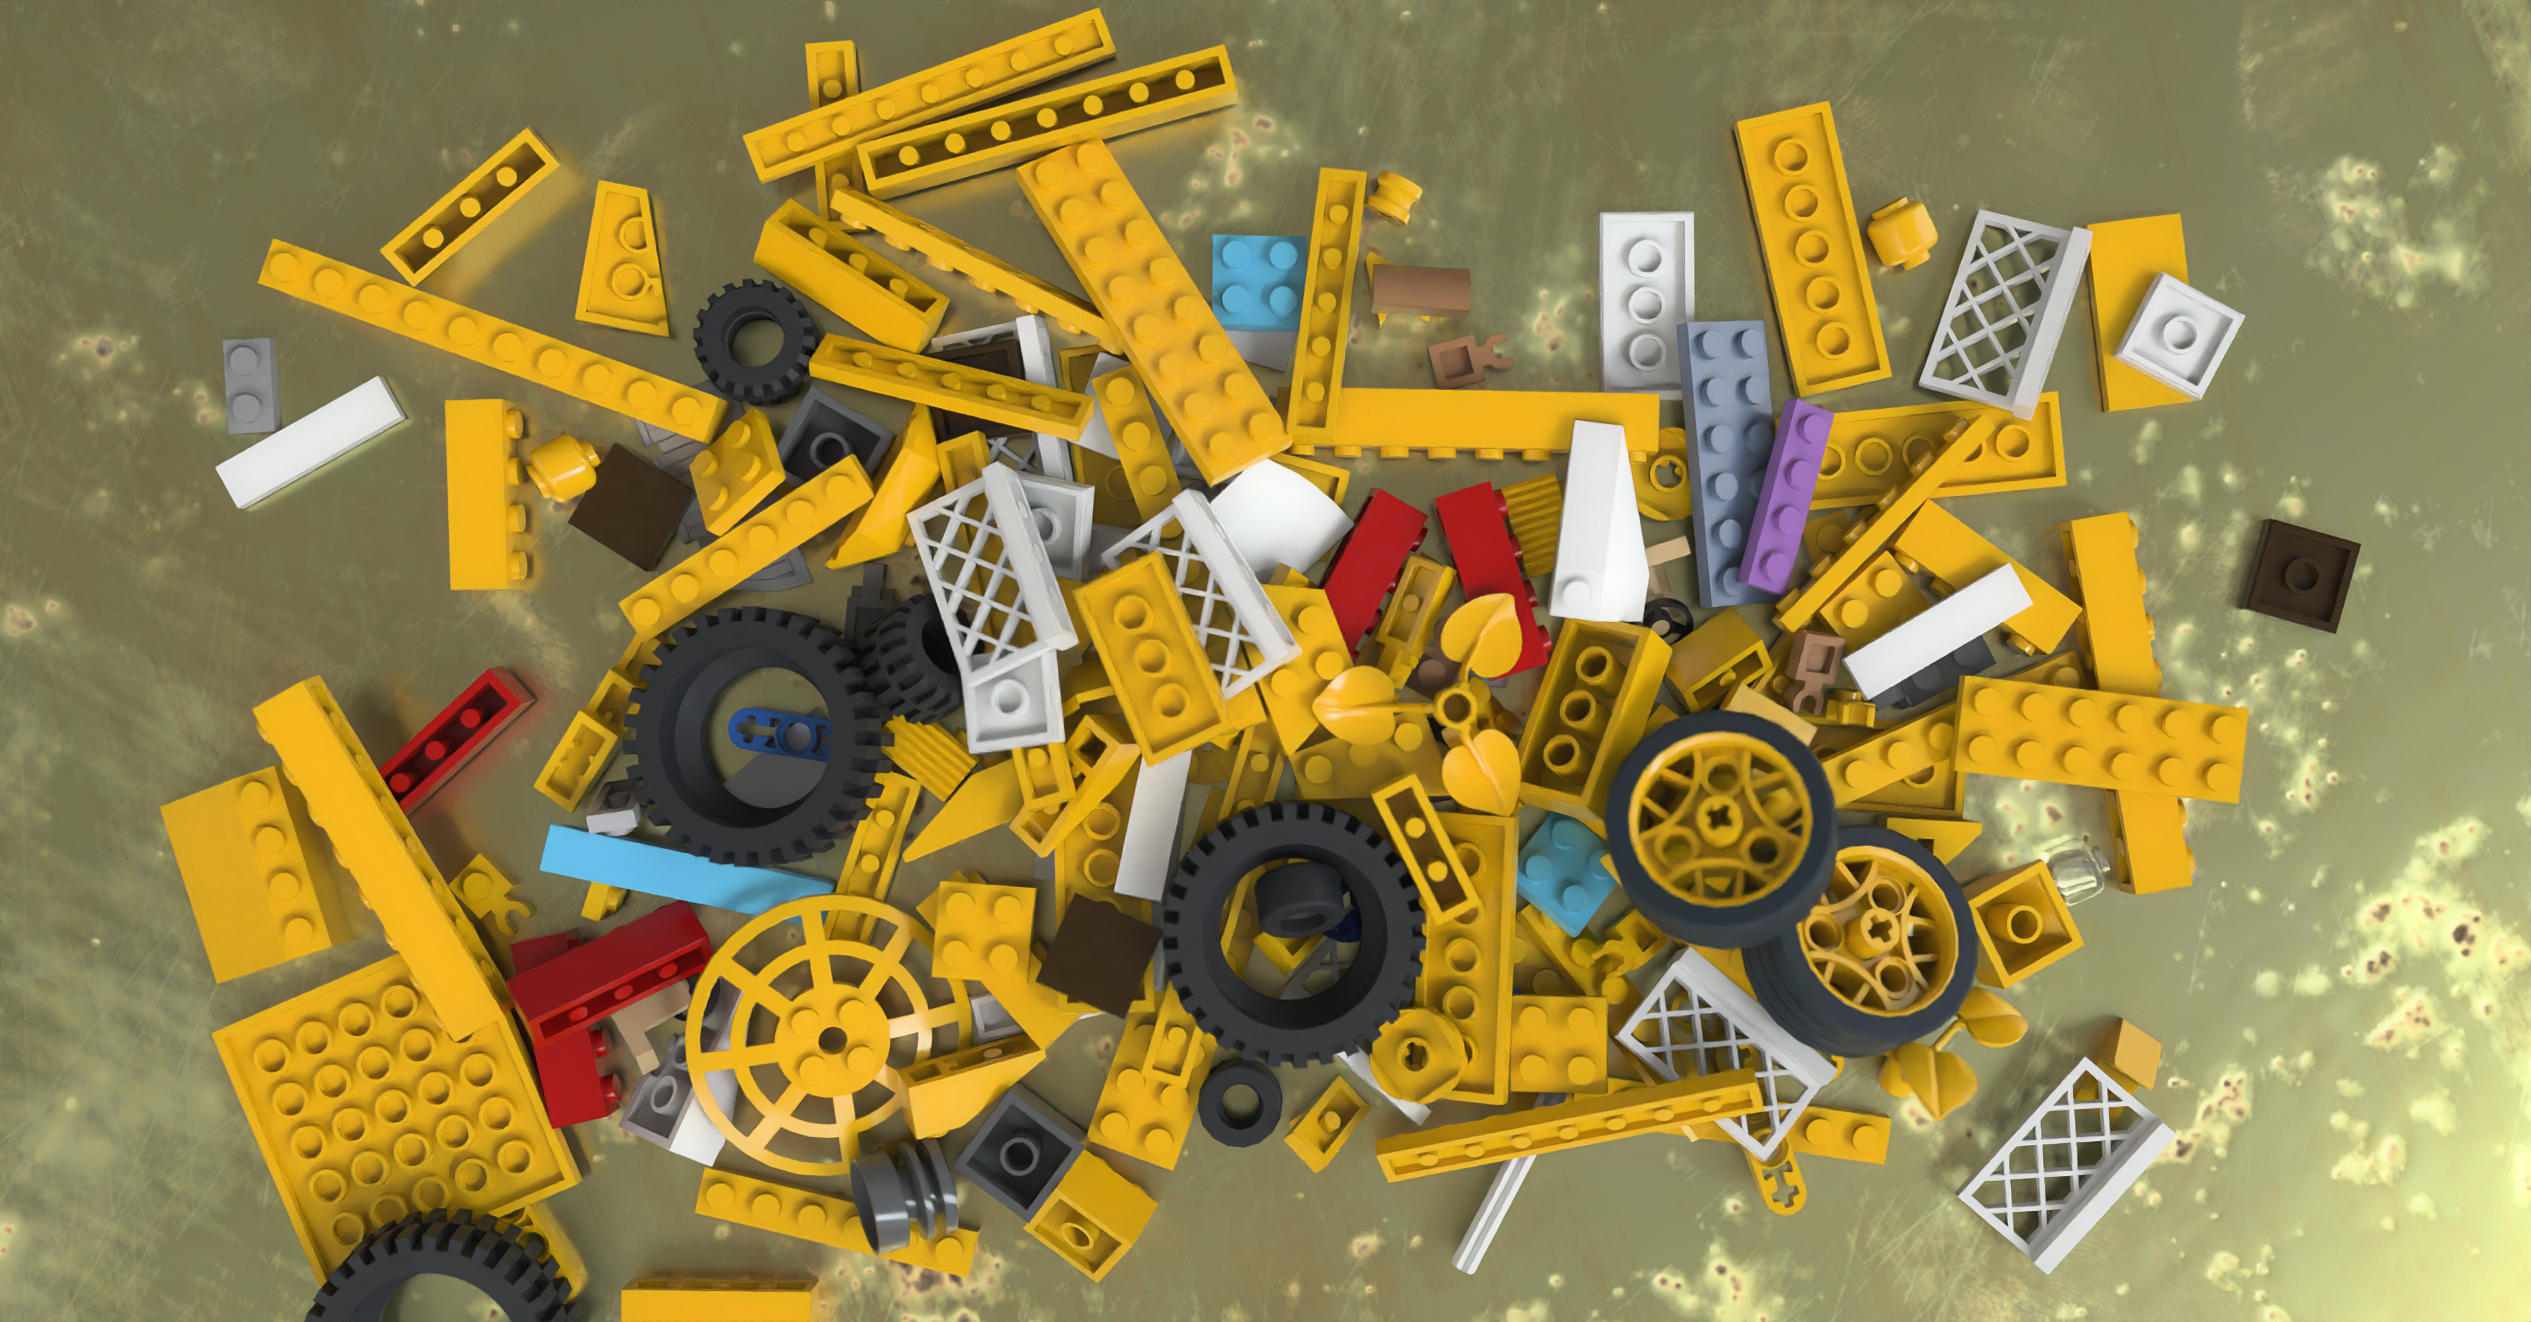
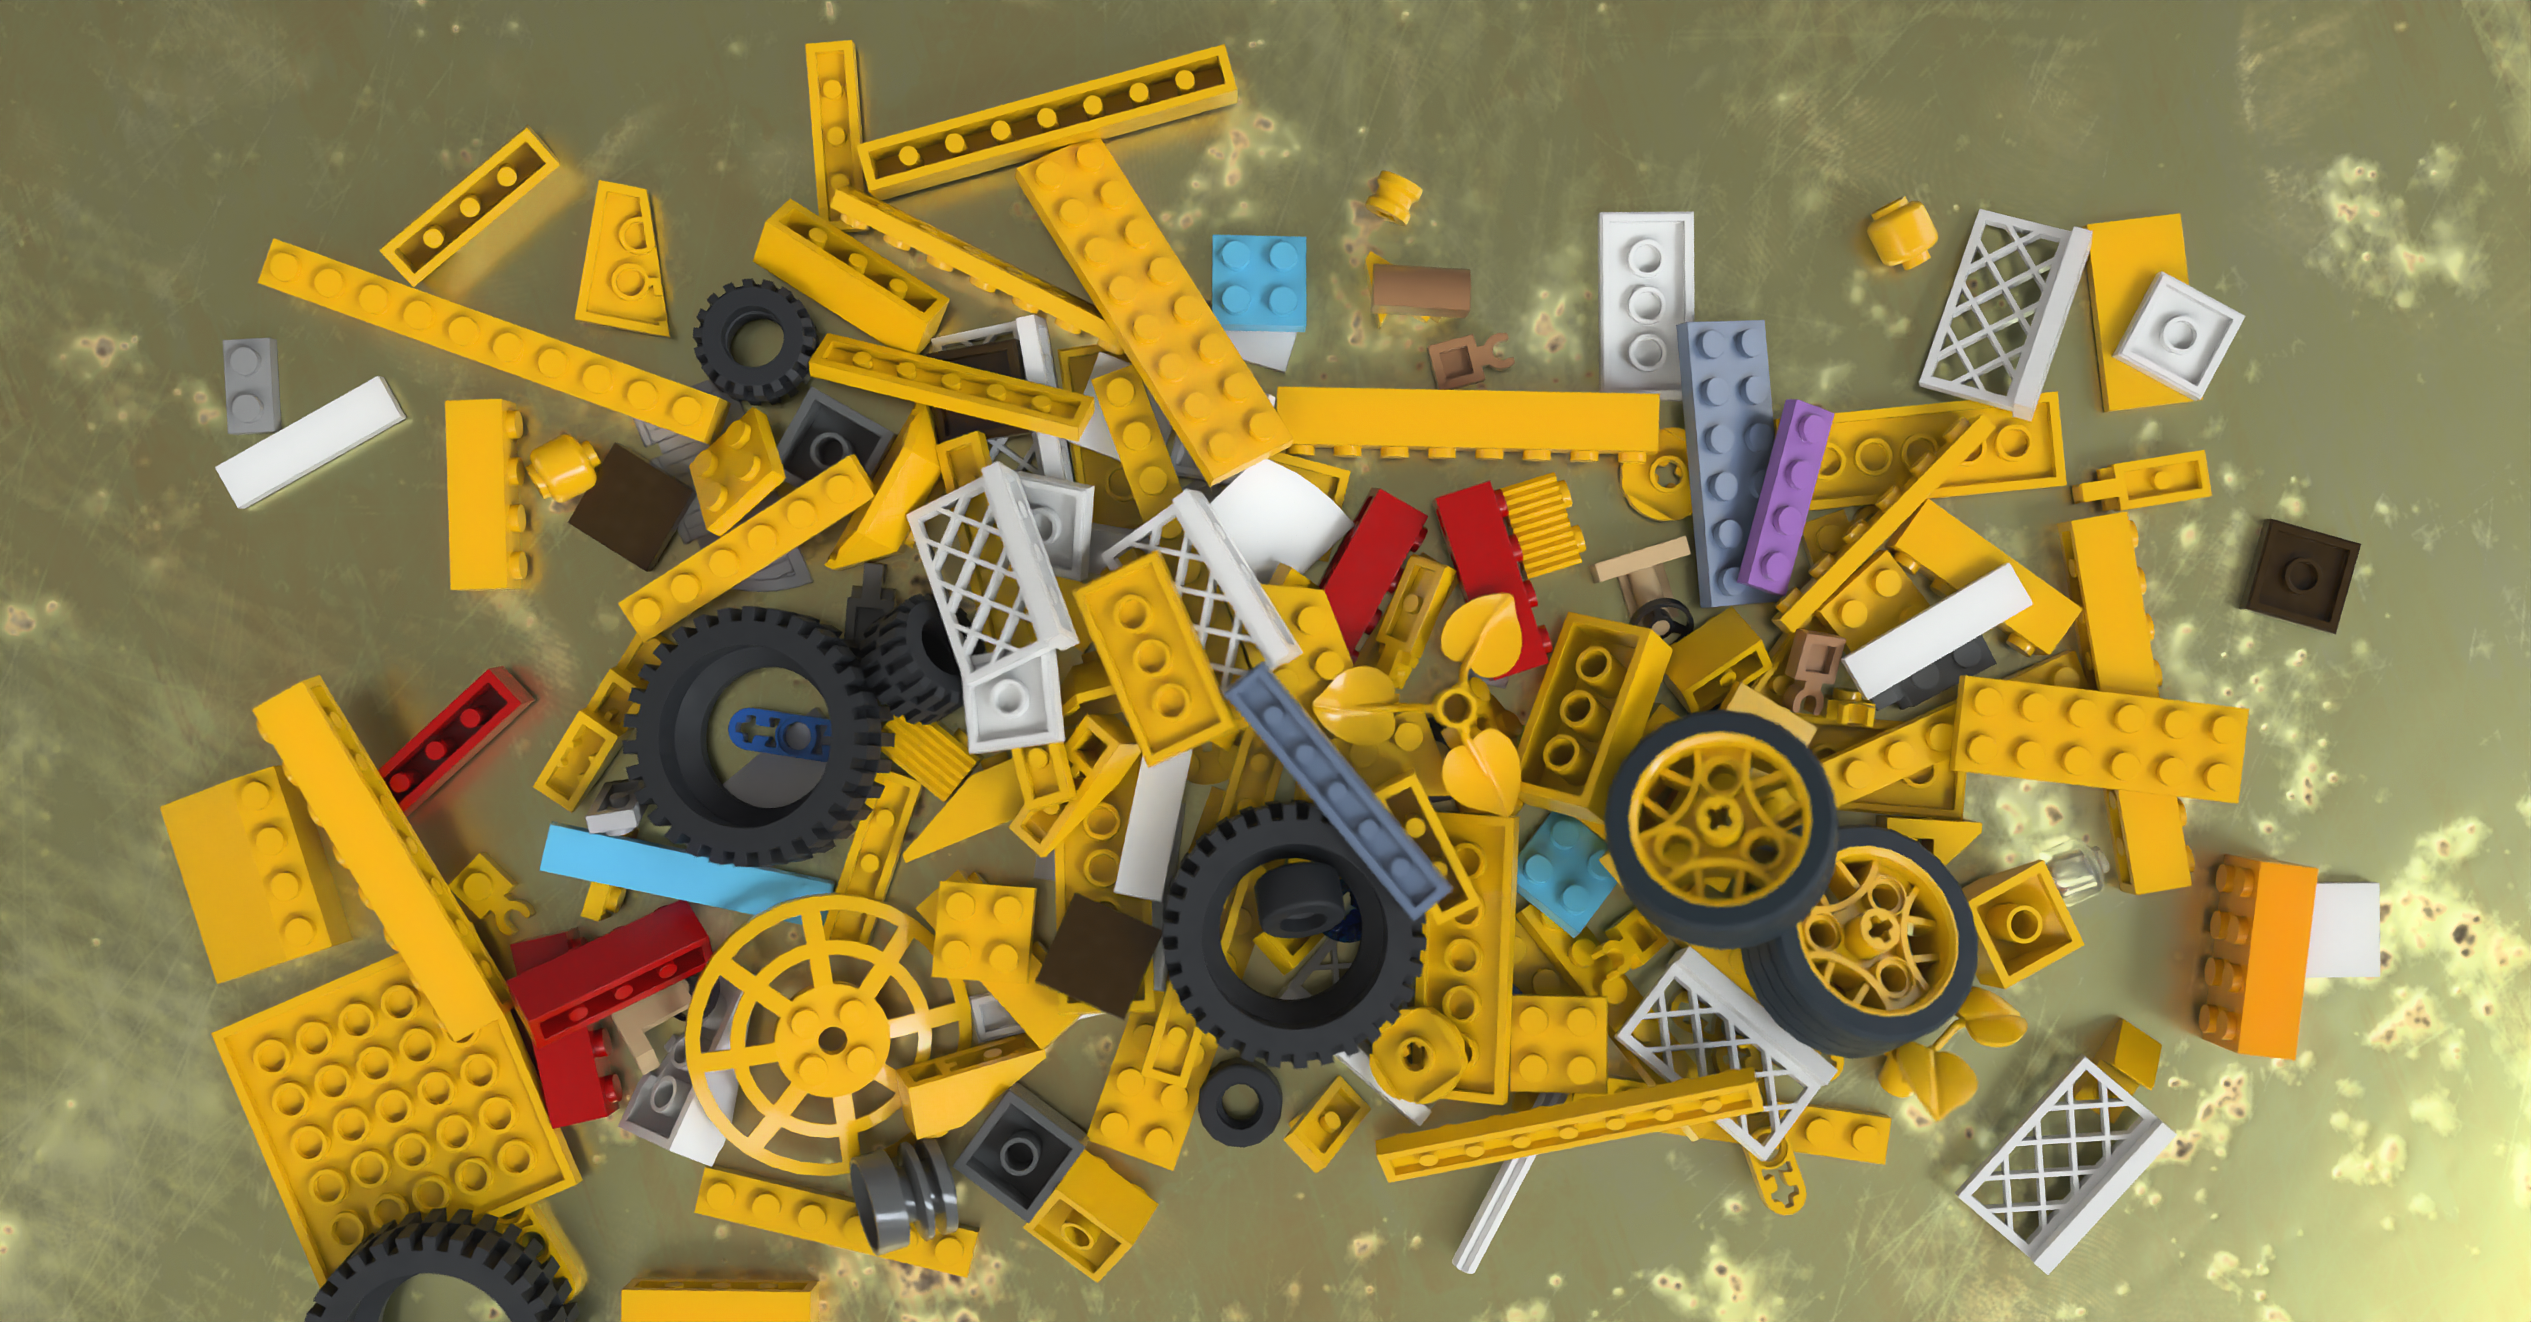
(930, 95): yellow plate -> none
(1327, 305): yellow plate -> none
(1338, 790): none -> sand blue tile
(1434, 669): medium nougat plate -> none
(1600, 545): white wedge -> none
(1812, 249): yellow plate -> none
(2148, 482): none -> yellow hinge
(2258, 956): none -> light orange brick
(2345, 930): none -> white tile

